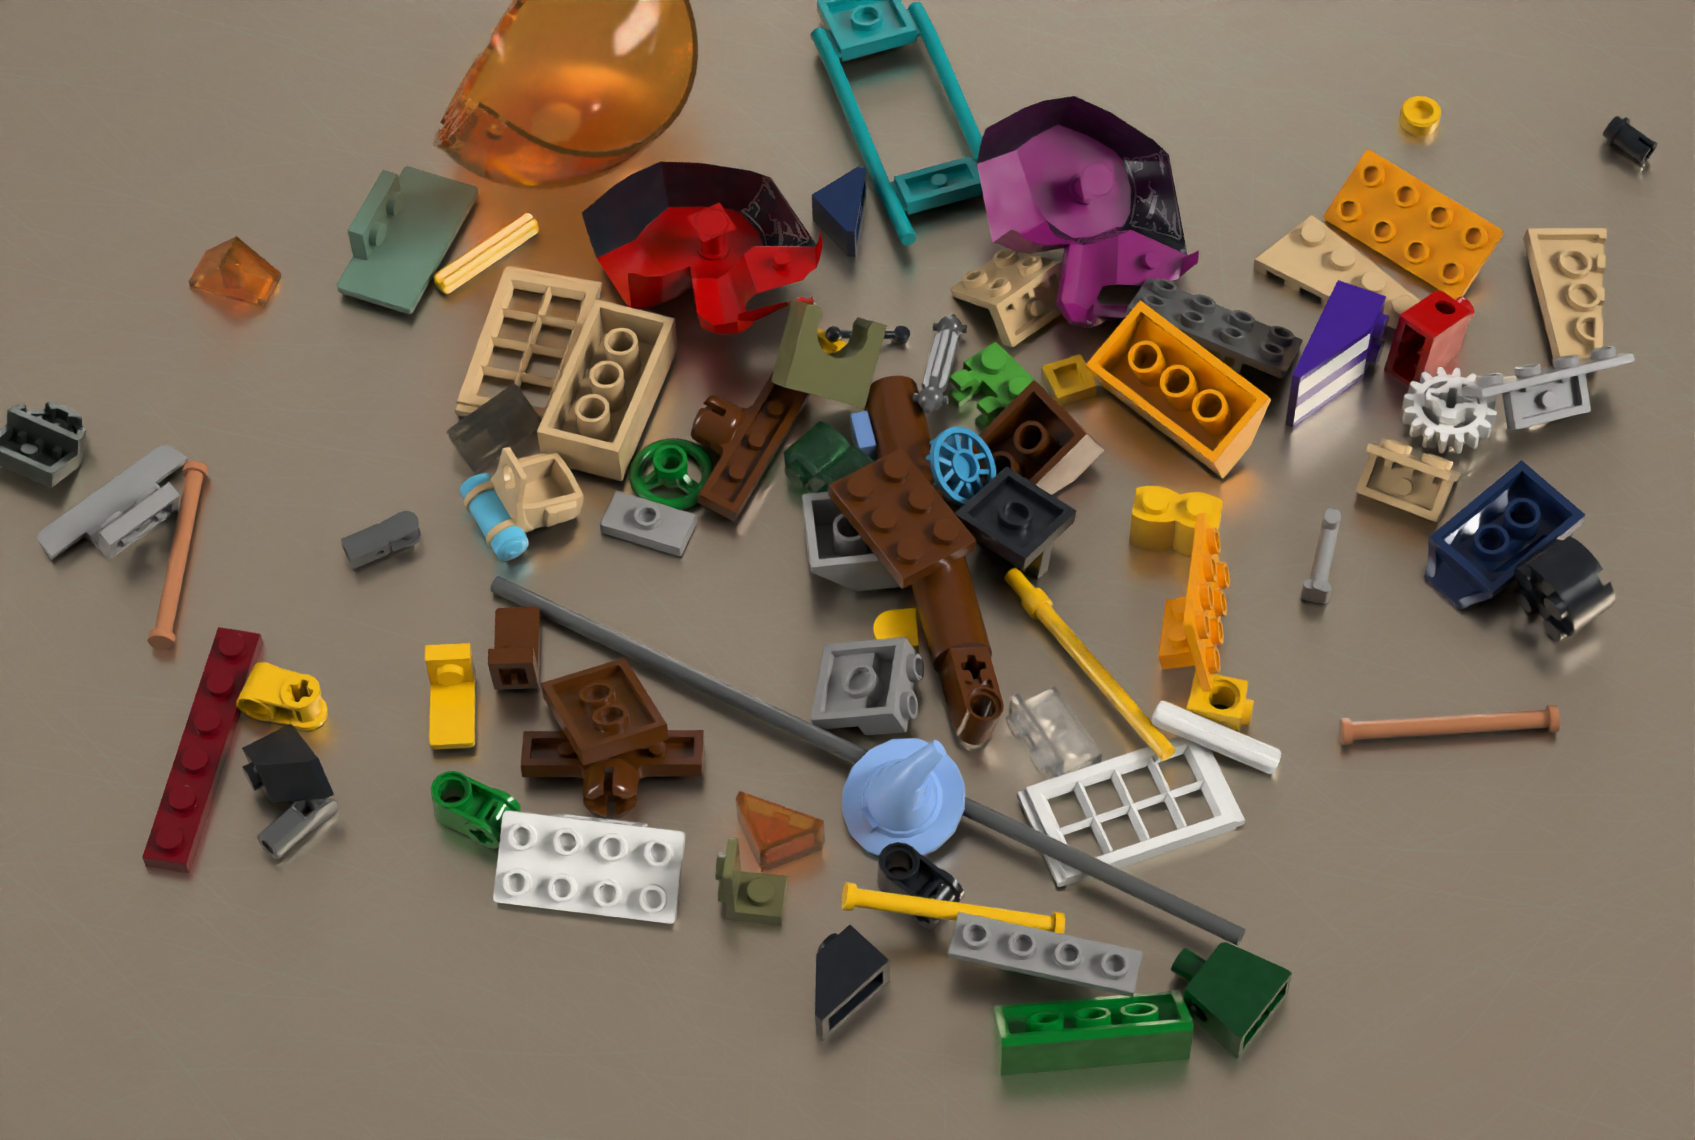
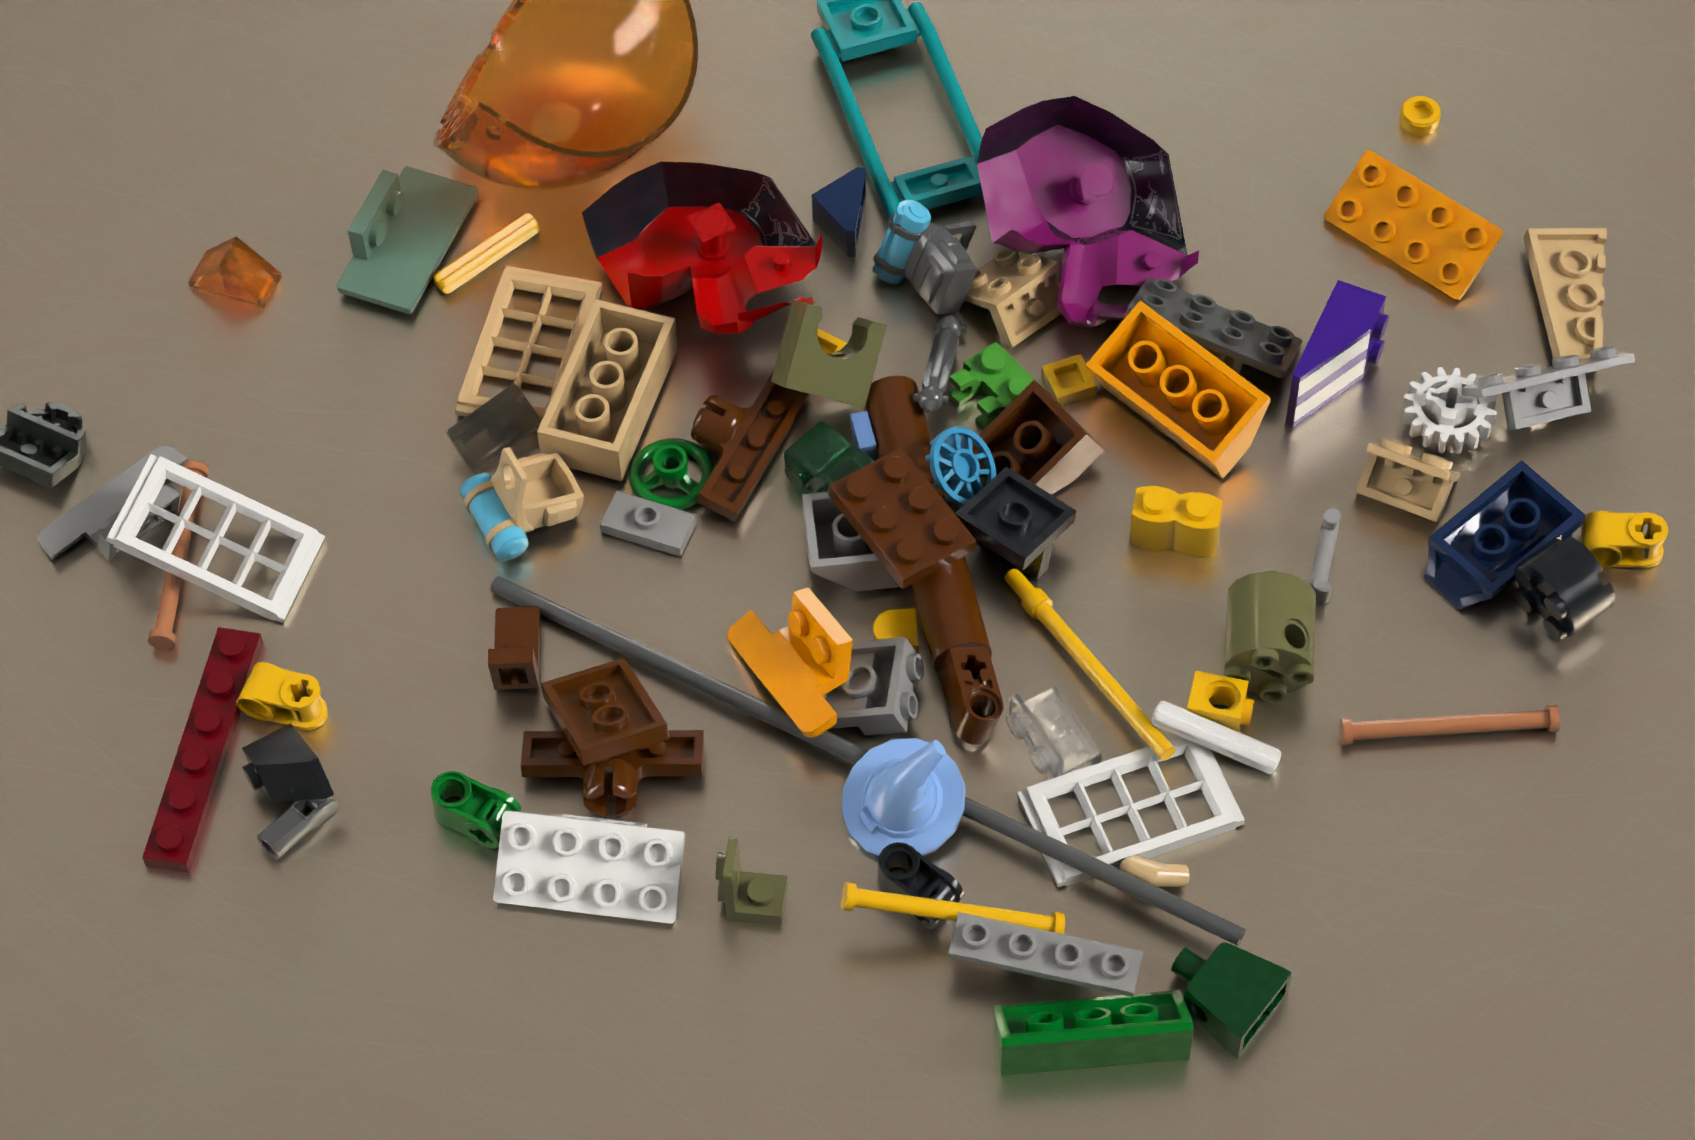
(141, 501): none -> white piece
(380, 539): dark grey bar -> none
(451, 695): yellow bracket -> none
(777, 832): clear orange slope -> none
(798, 660): none -> light orange plate
(846, 978): black slope -> none
(899, 335): black hinge -> none
(927, 257): none -> dark grey piece
(1156, 873): none -> tan arm
(1193, 621): light orange bracket -> none
(1270, 633): none -> olive cylinder
(1318, 257): tan wing -> none
(1435, 324): red torso -> none
(1619, 539): none -> yellow piece
(1629, 139): black pin -> none

